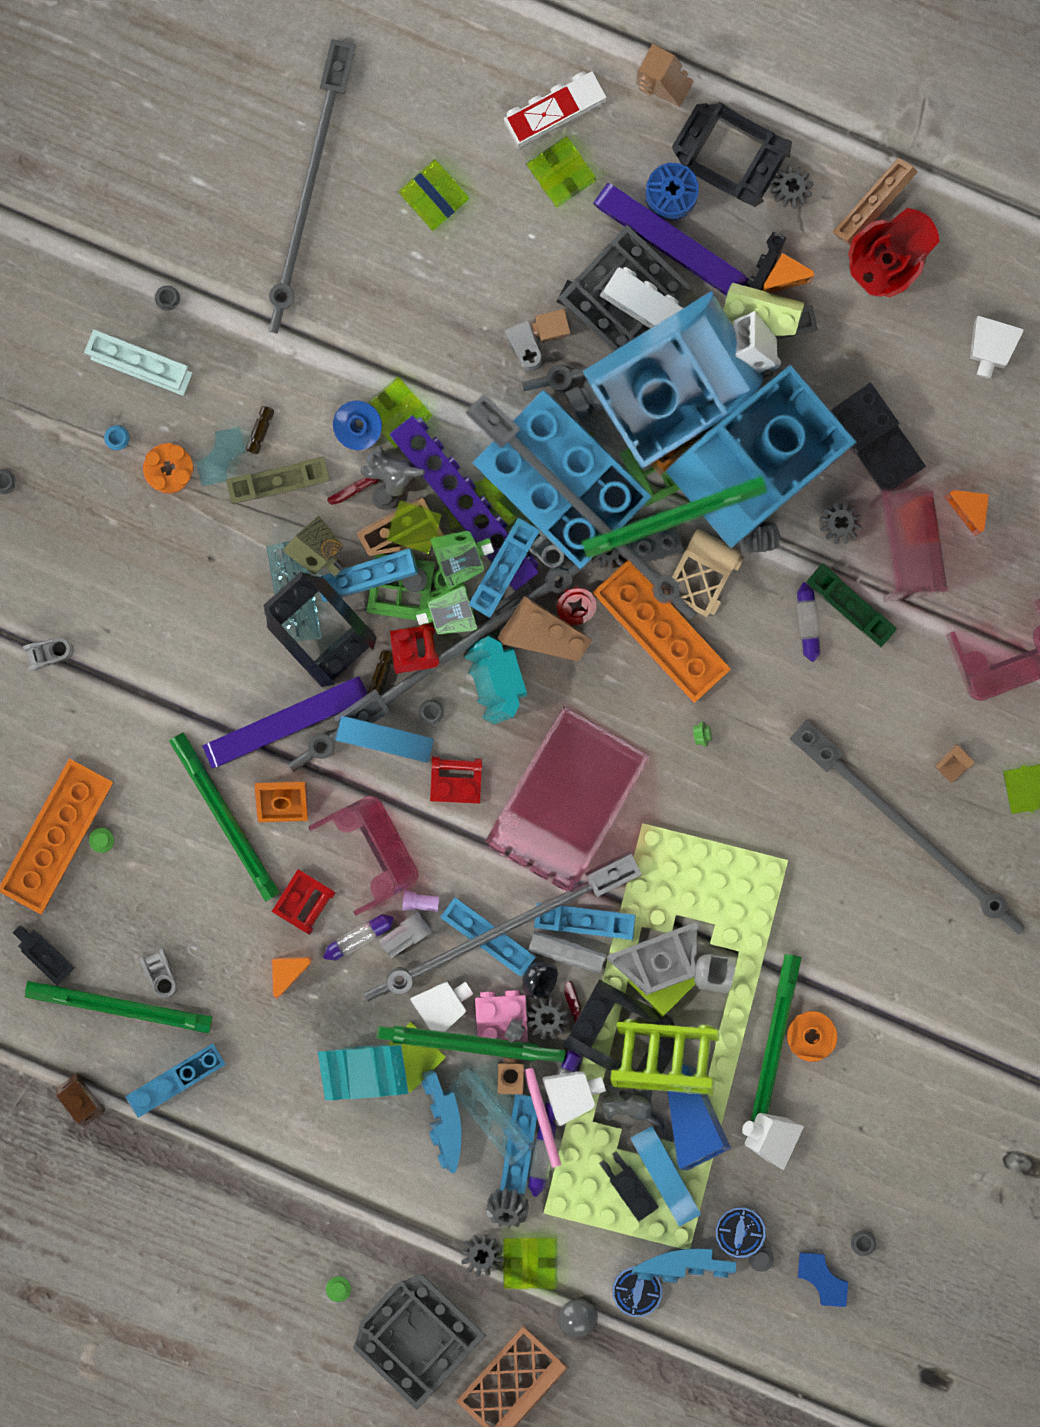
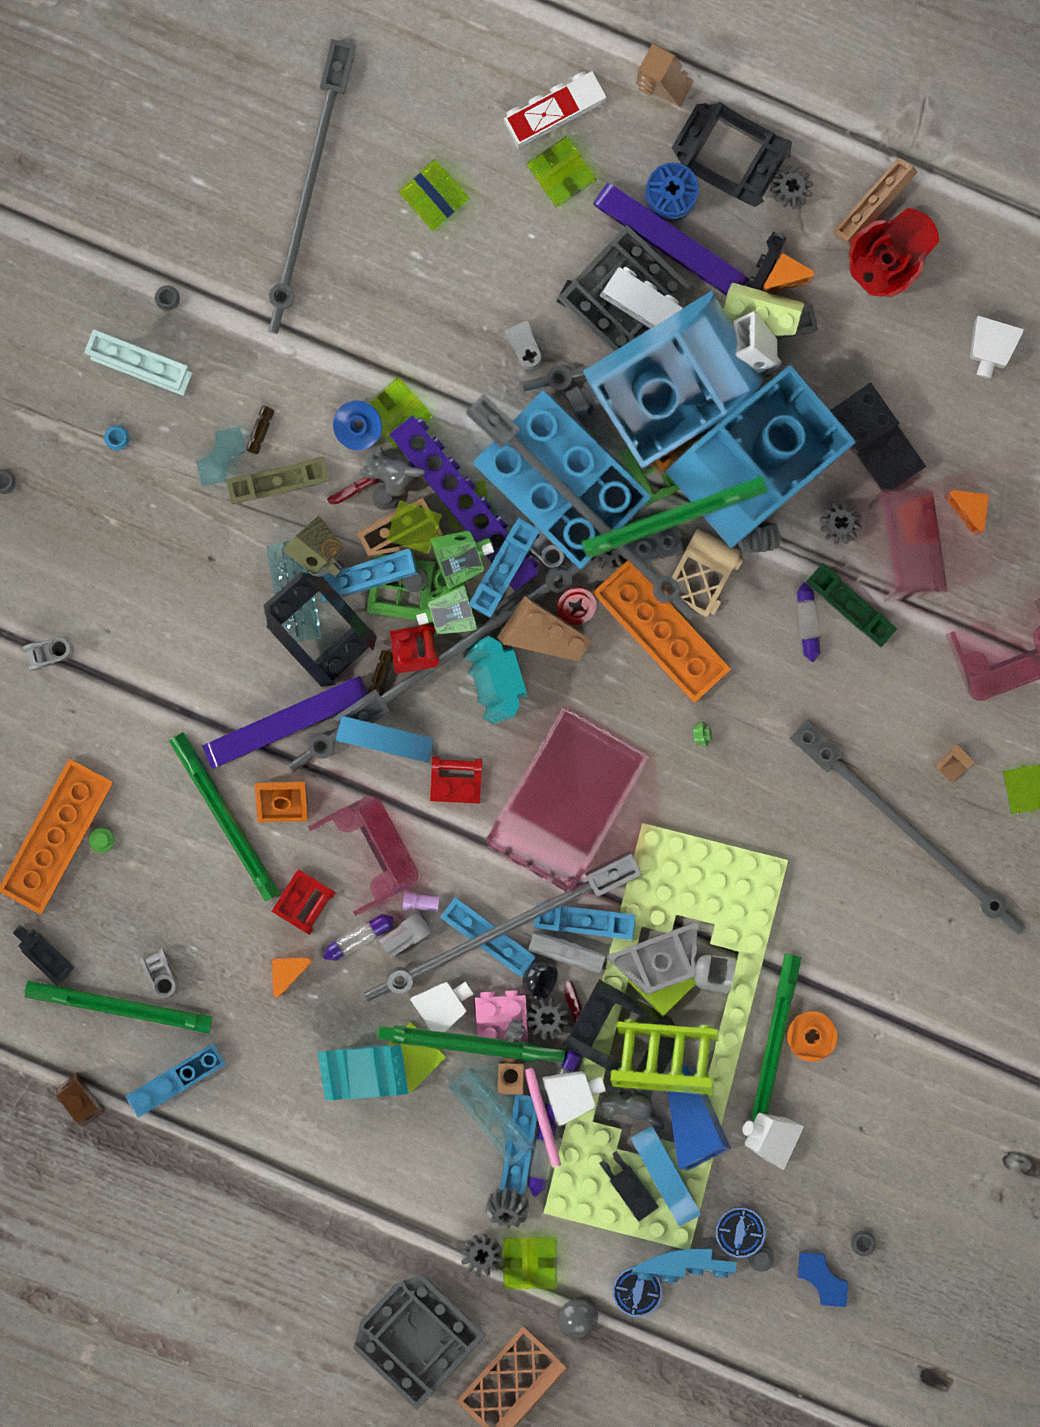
(156, 460): orange plate -> none
(338, 1289): bright green plate -> none
(431, 712): dark grey plate -> none
(447, 1130): dark azure slope -> none
(496, 498): clear neon green slope -> none
(551, 326): medium nougat brick -> none

